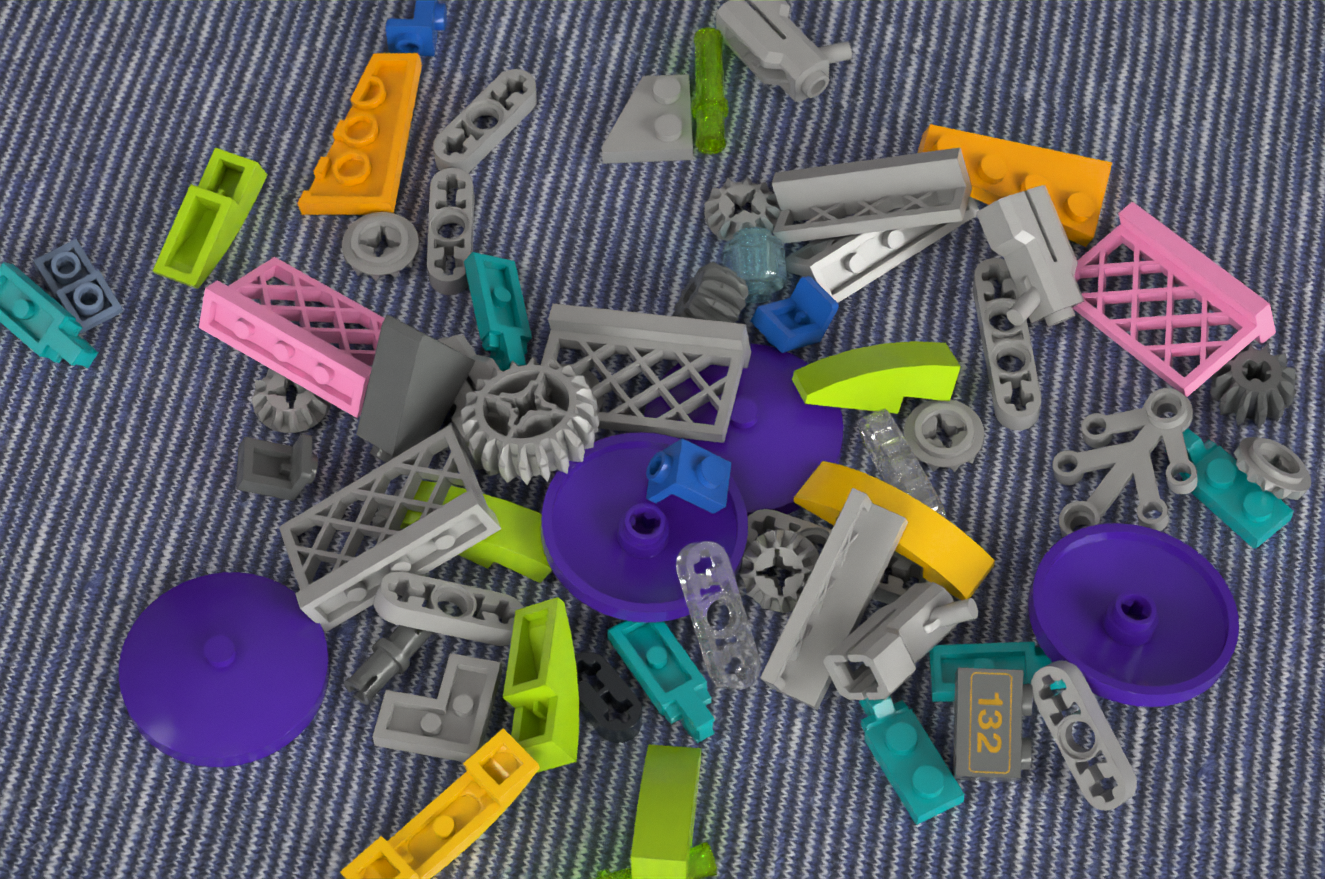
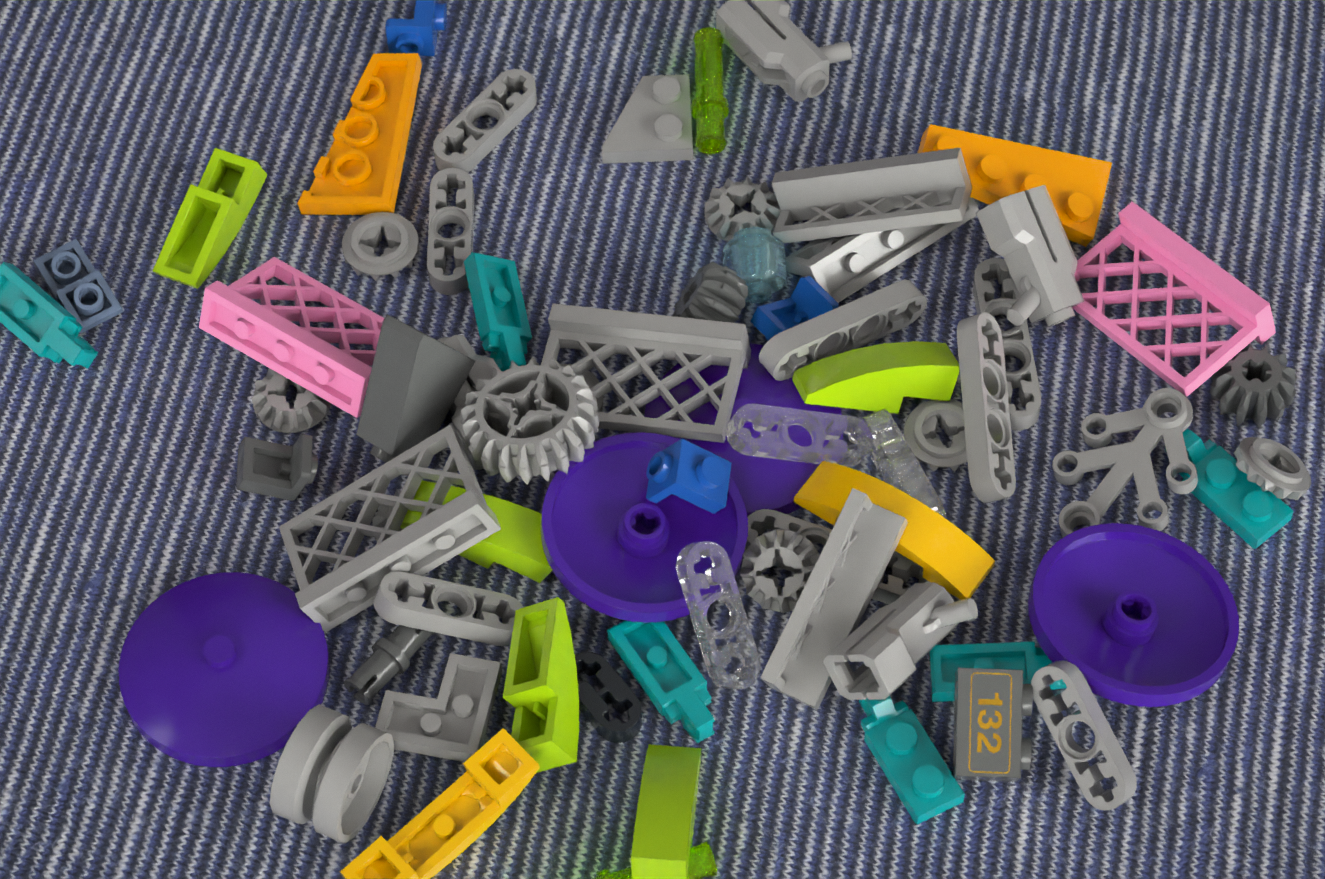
(331, 773): none -> light grey wheel
(778, 444): none -> clear beam
(843, 328): none -> light grey beam
(986, 408): none -> light grey beam

